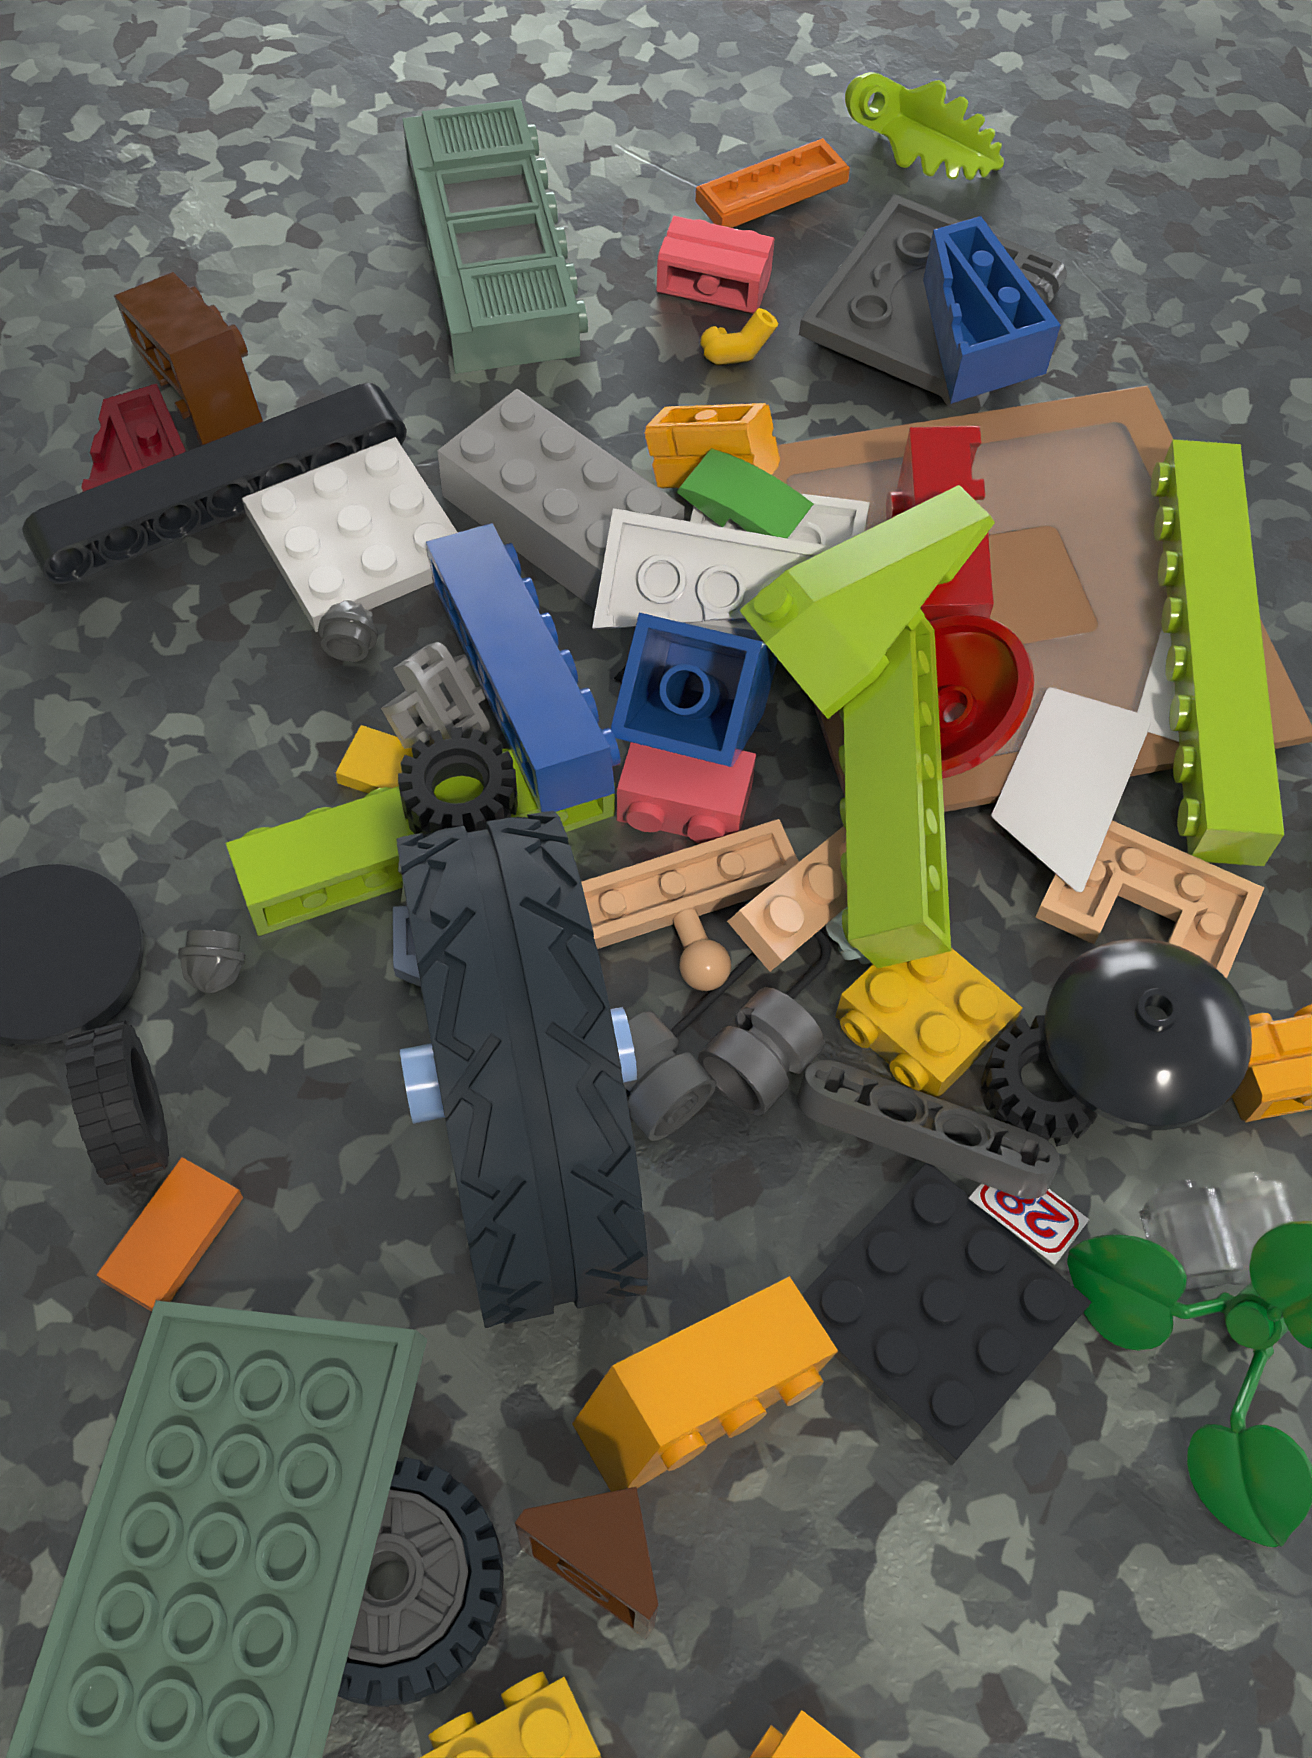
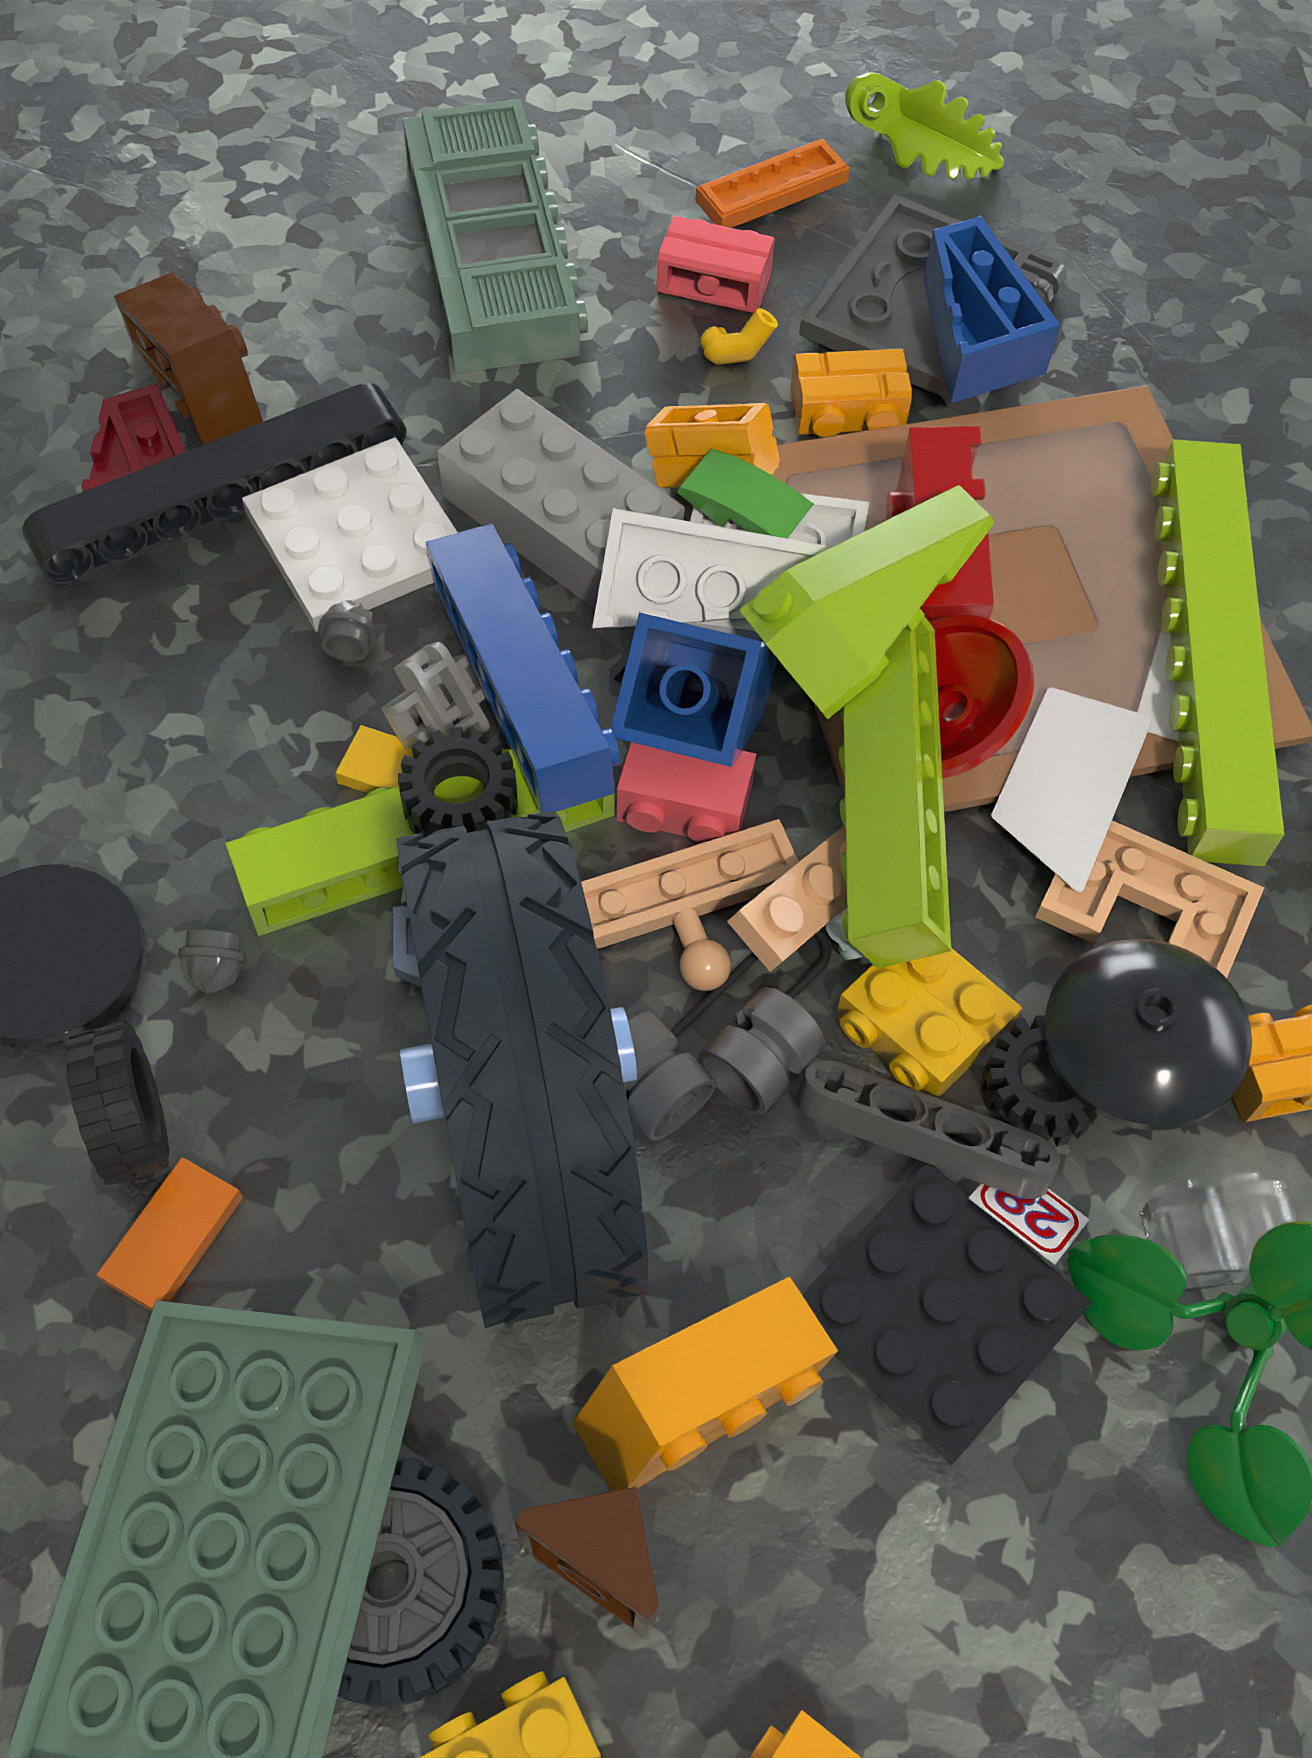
(850, 391): none -> light orange brick

